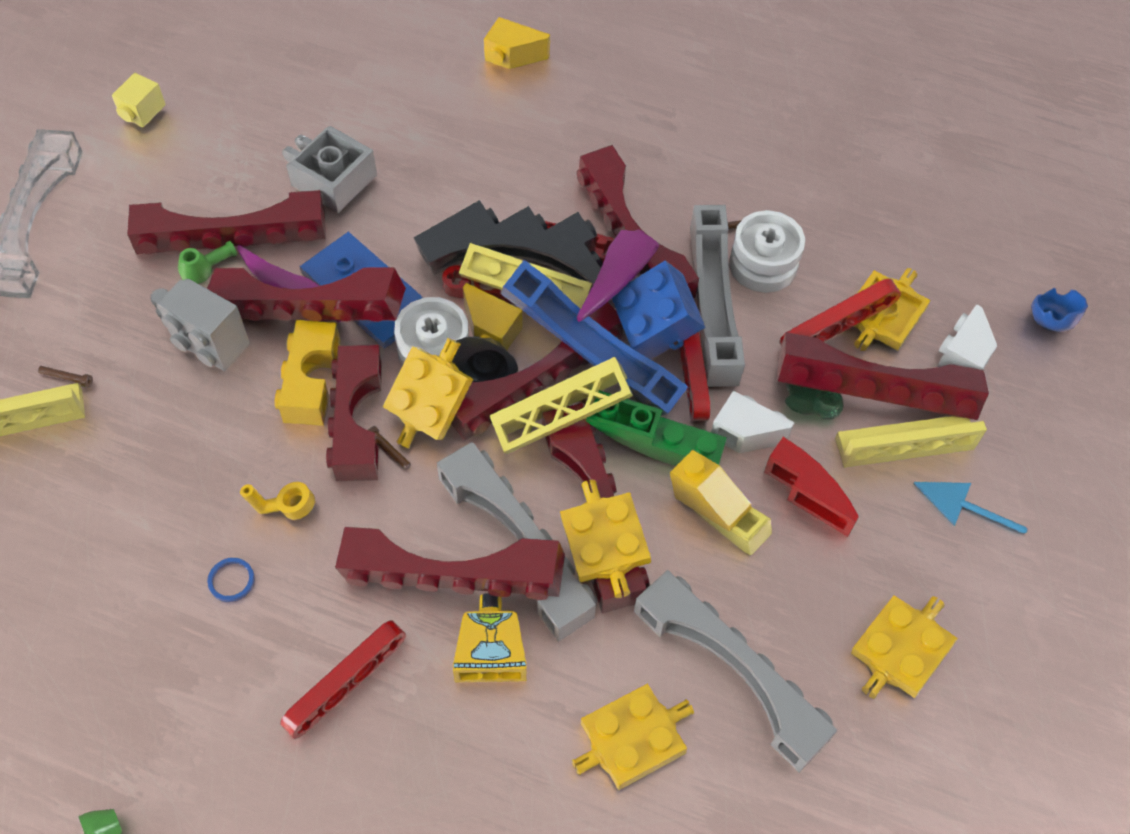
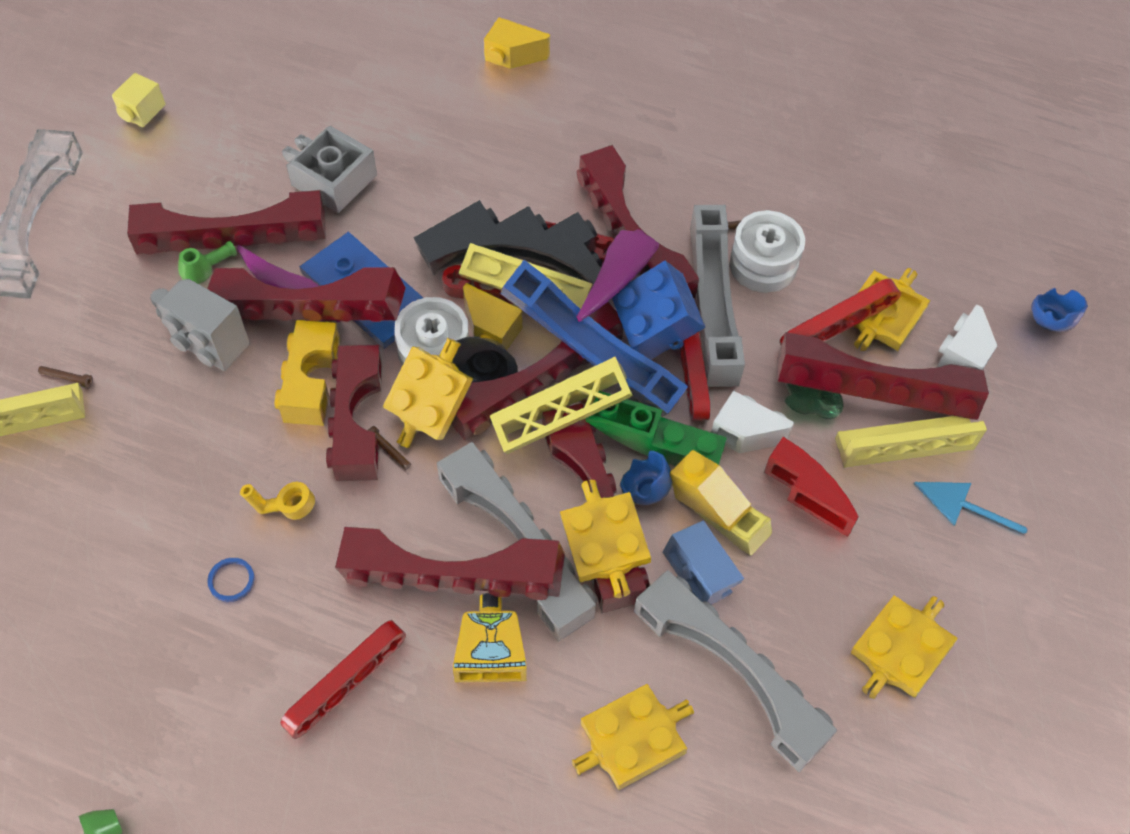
(647, 479): none -> blue hair
(702, 563): none -> medium blue hinge

